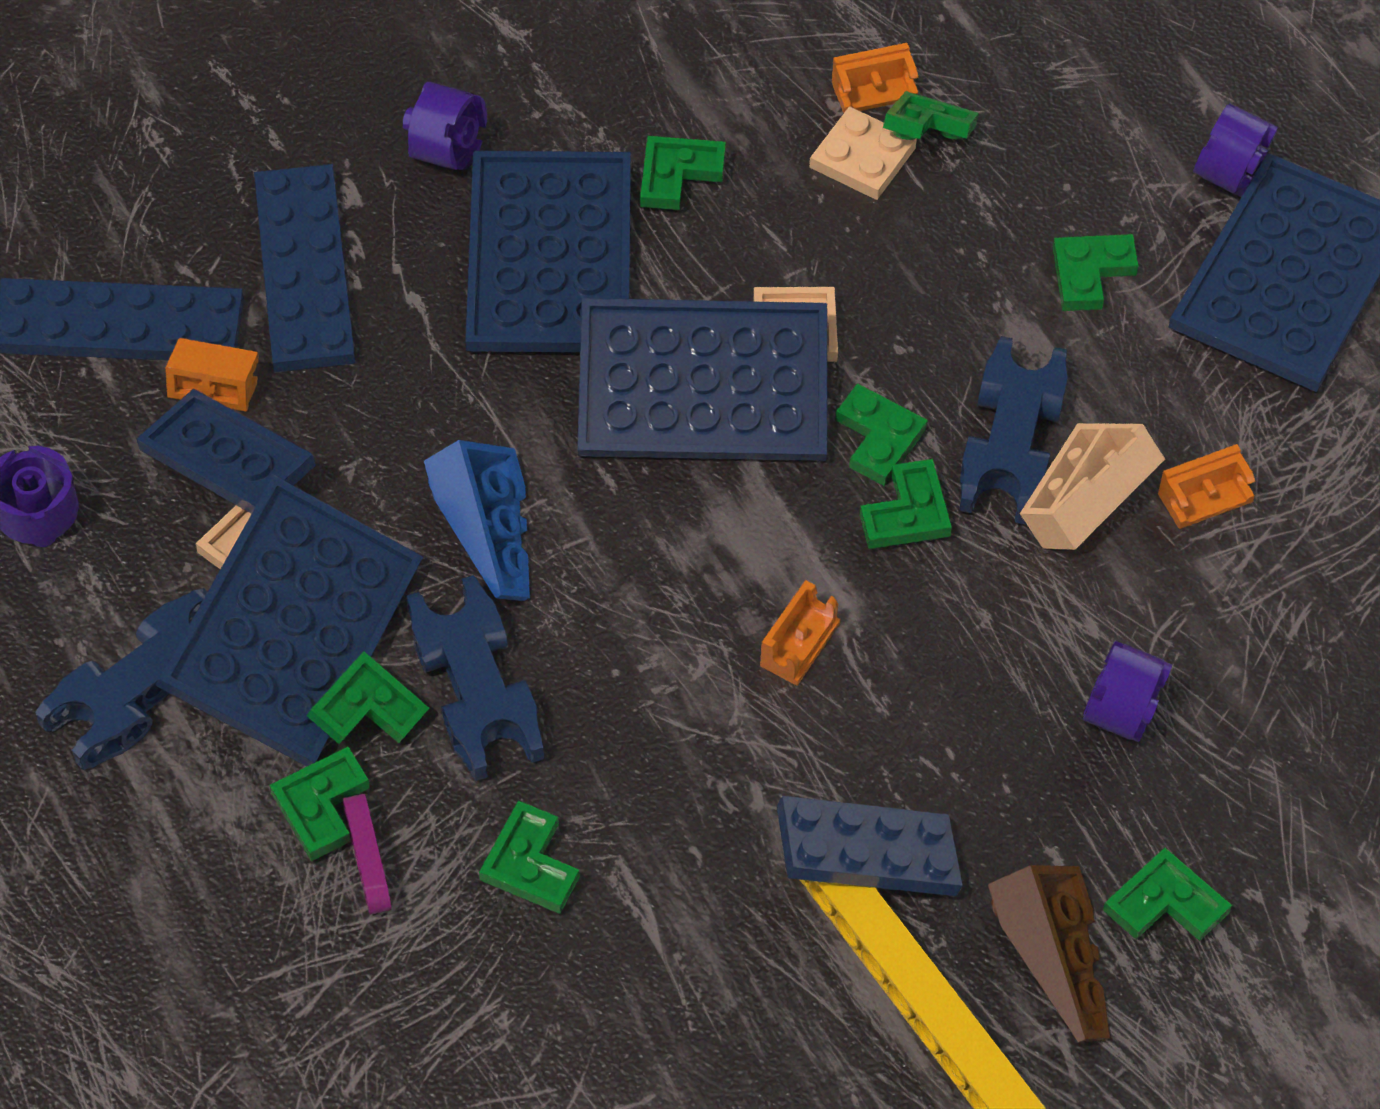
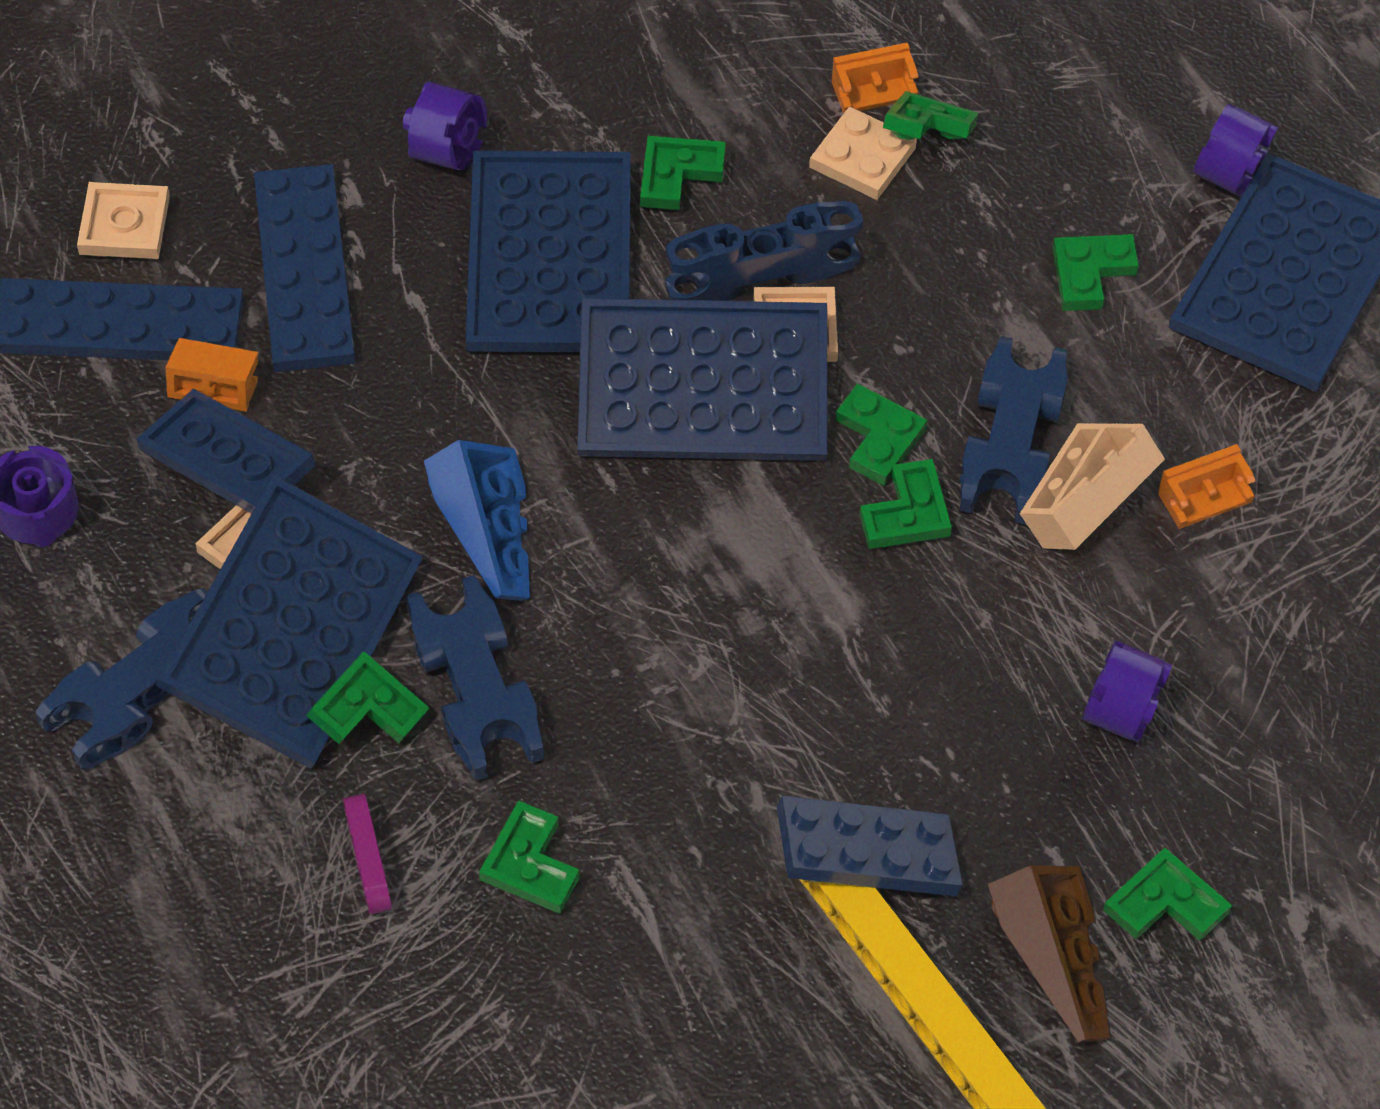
(123, 220): none -> light nougat plate
(310, 797): green plate -> none
(787, 249): none -> dark blue piece
(799, 634): orange hinge -> none

